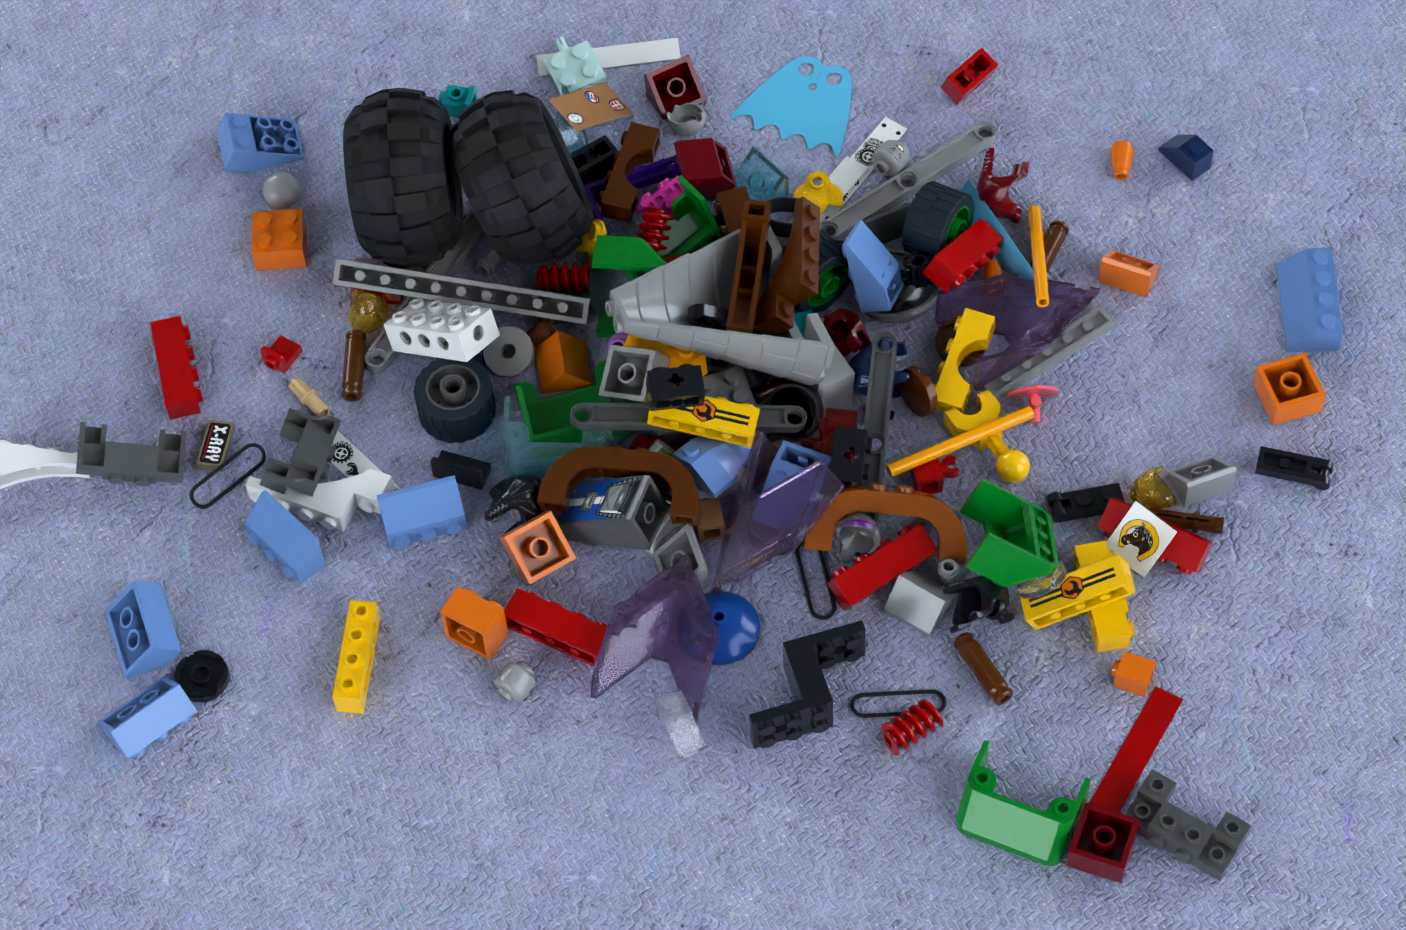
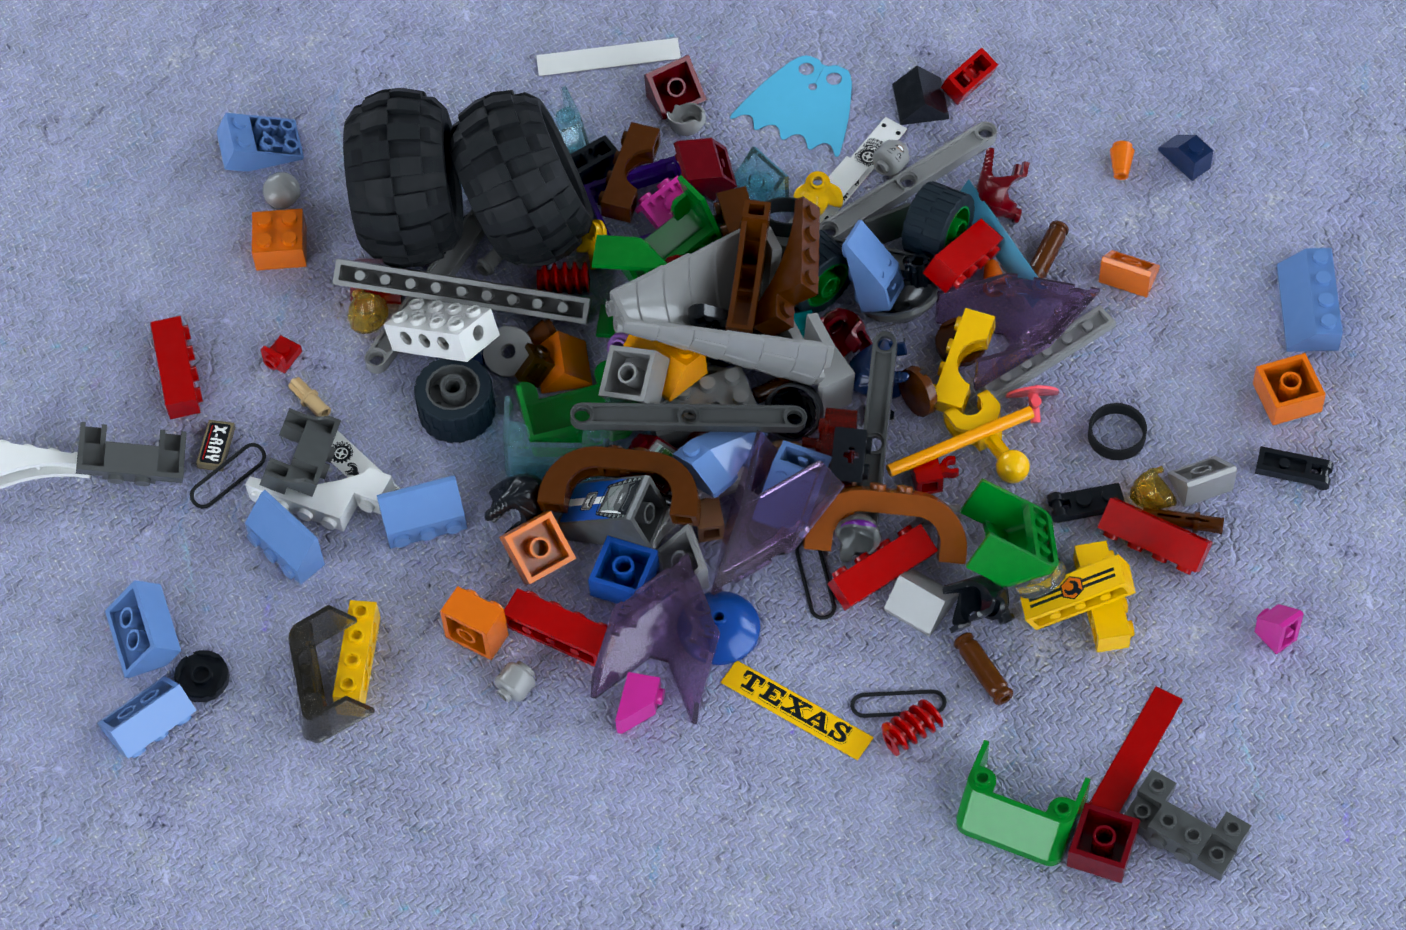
(316, 718): none -> clear smoke windscreen
(353, 365): reddish brown axle -> none
(457, 98): teal brick -> none
(466, 469): black panel -> none
(536, 365): none -> dark brown bracket
(574, 67): light aqua plate -> none
(590, 106): medium nougat sticker -> none
(622, 570): none -> blue brick
(638, 700): none -> dark pink slope
(654, 227): red piece -> none
(679, 724): clear slope -> none
(688, 389): black brick -> none
(714, 420): yellow brick -> none
(797, 710): none -> yellow sticker
(803, 668): black bracket -> none
(919, 97): none -> black slope
(948, 571): light grey pin -> none
(1038, 256): light orange piece -> none
(1117, 408): none -> black tyre
(1133, 673): orange brick -> none
(1140, 538): sticker -> none
(1279, 626): none -> dark pink slope

